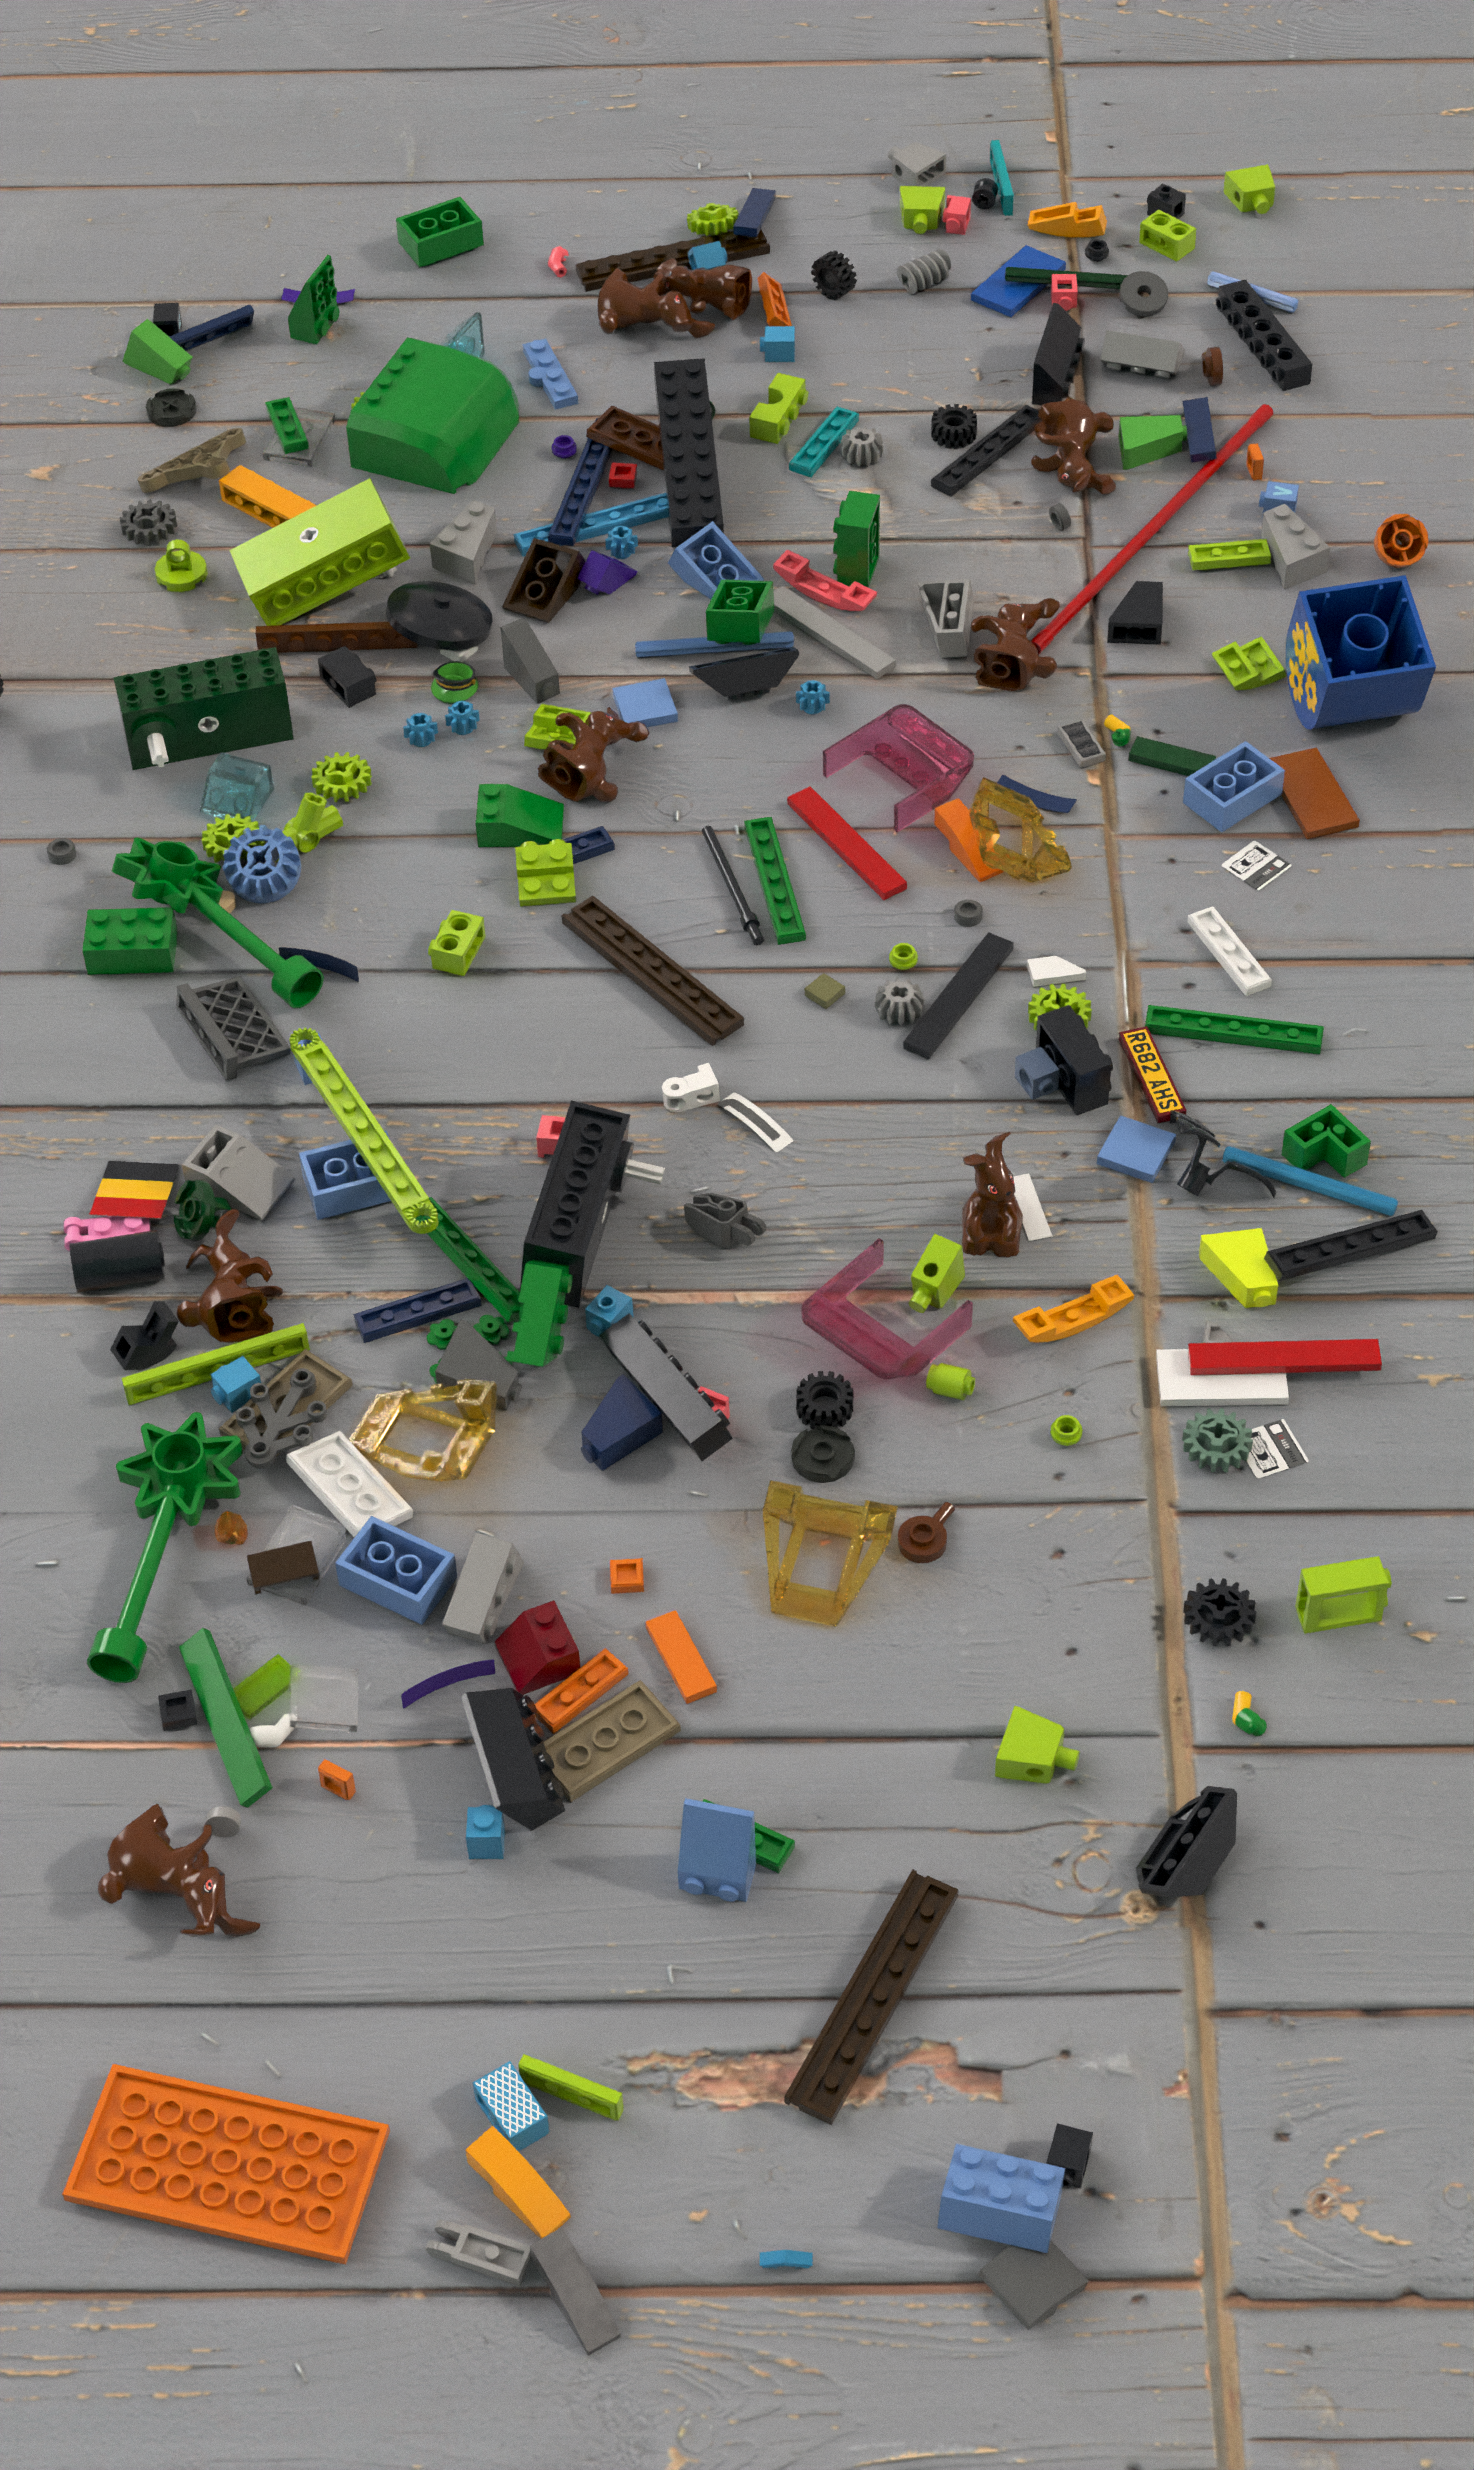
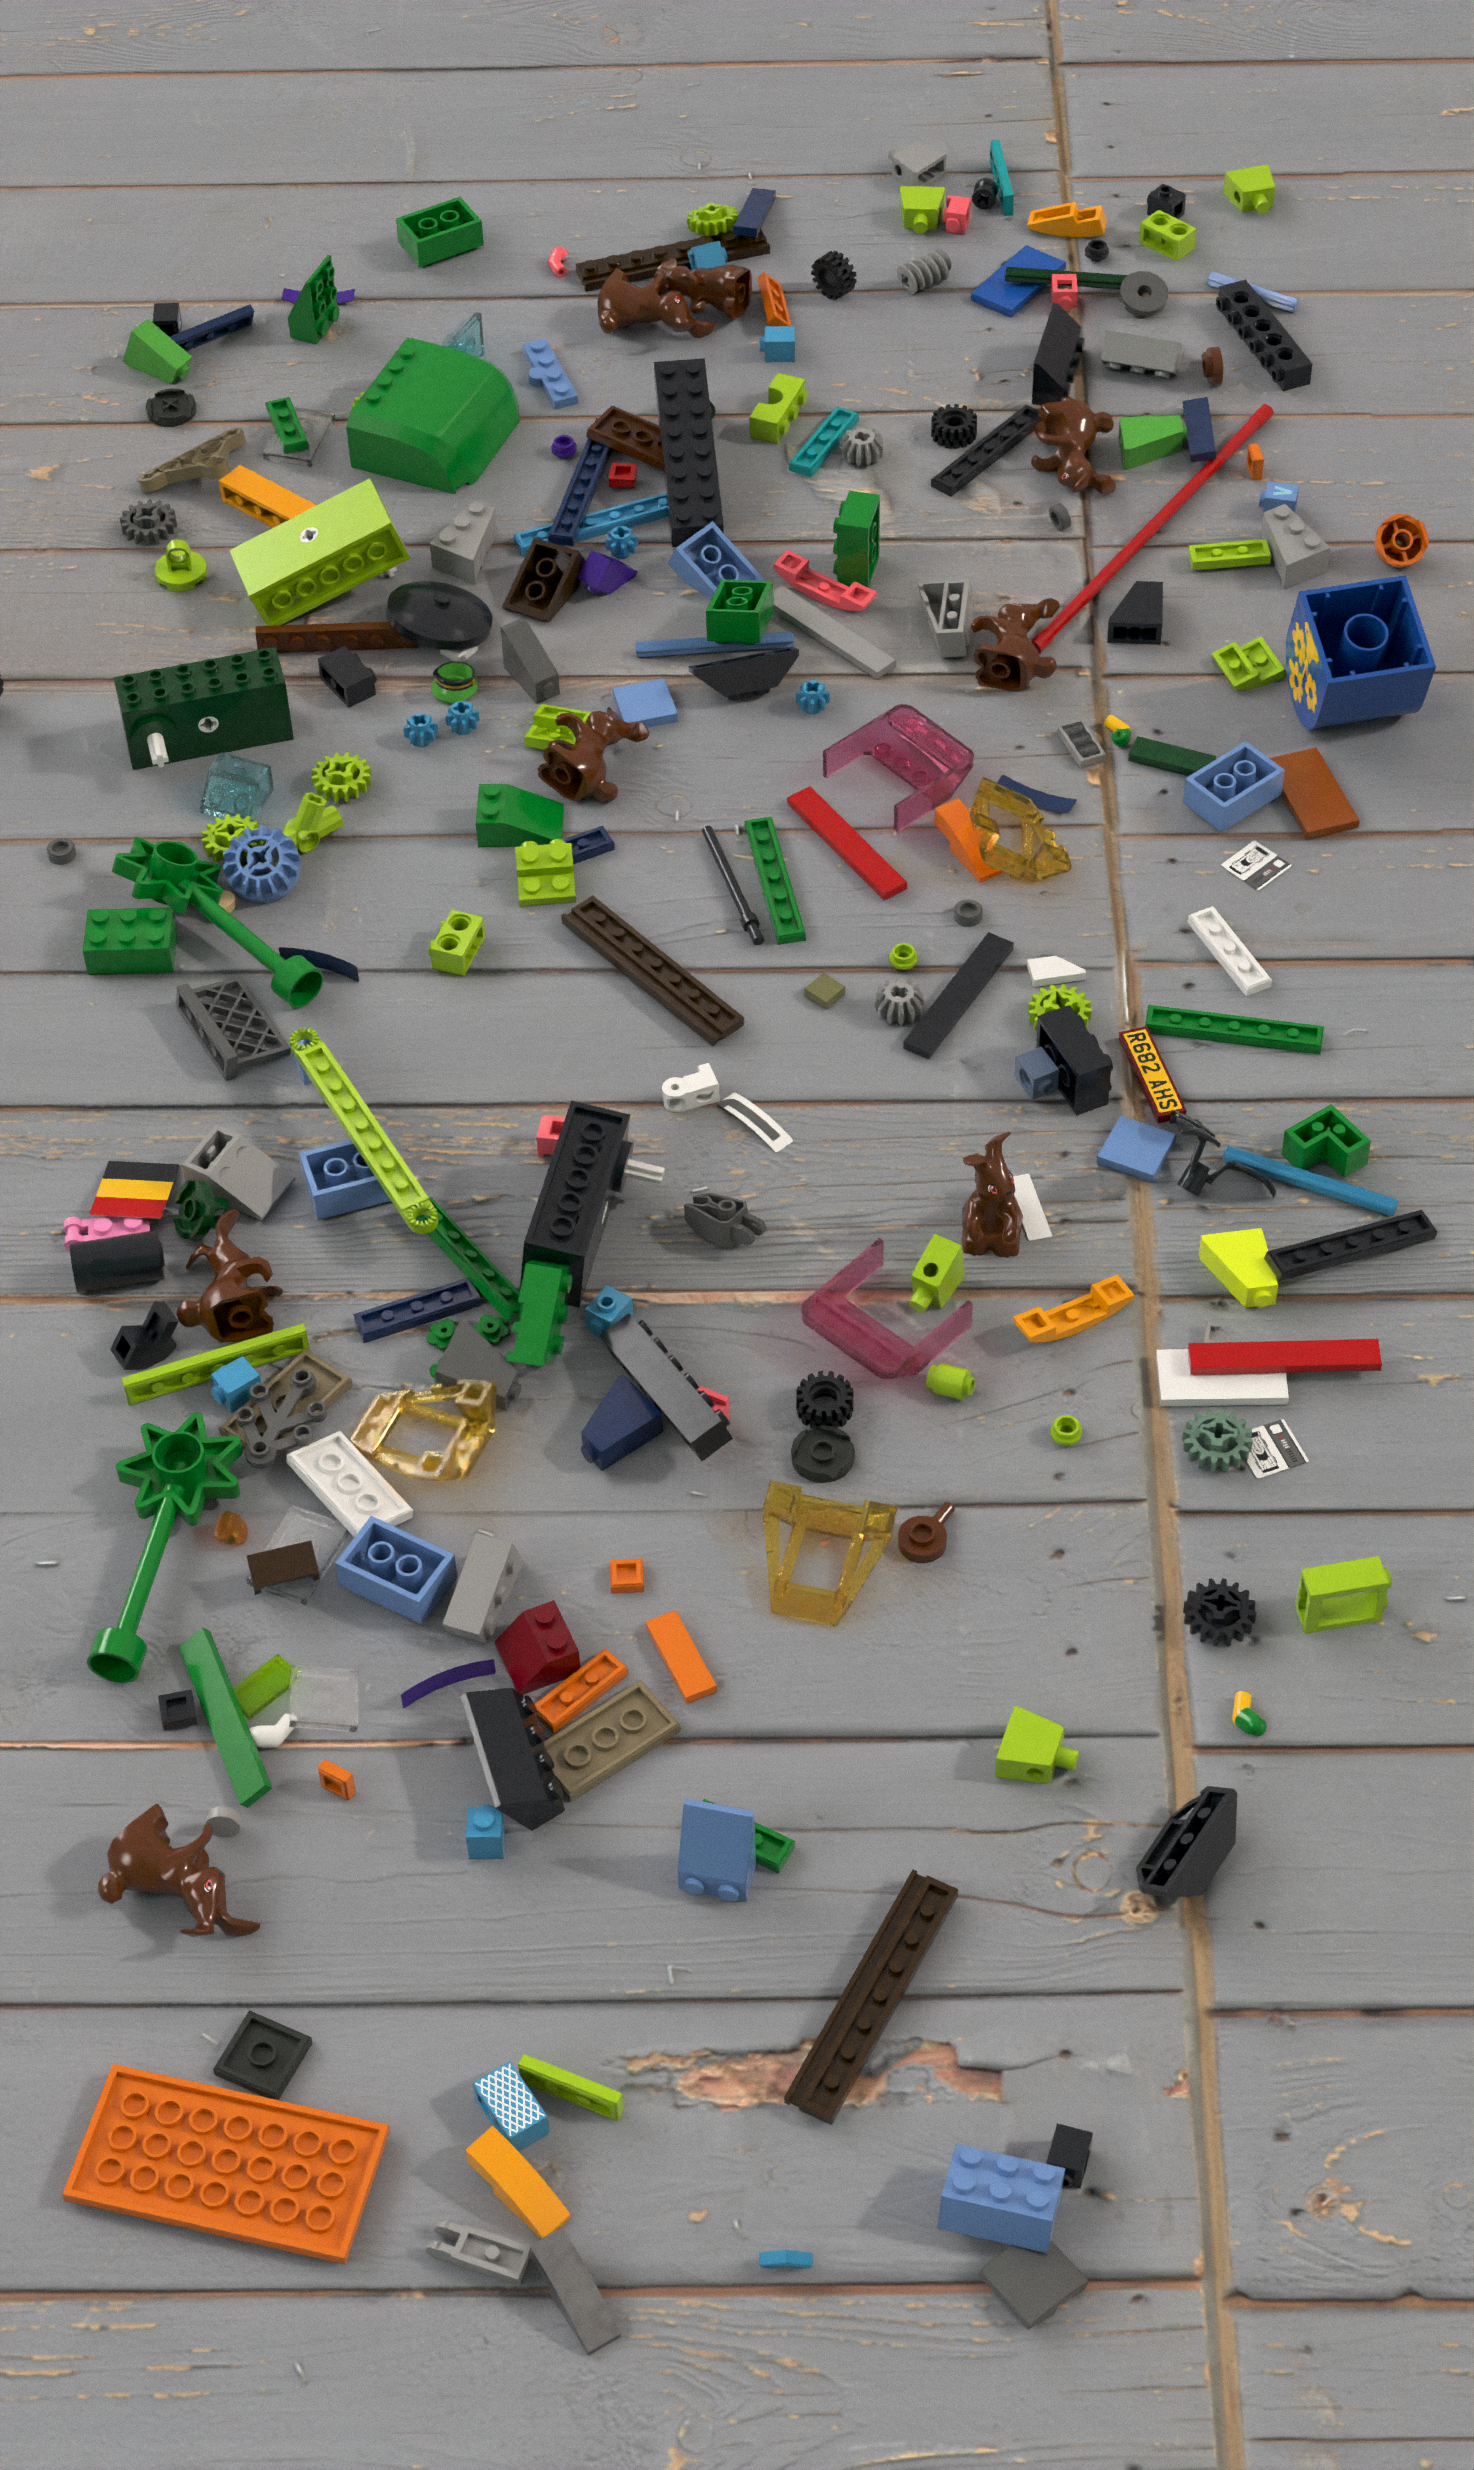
(263, 2056): none -> pearl dark grey tile

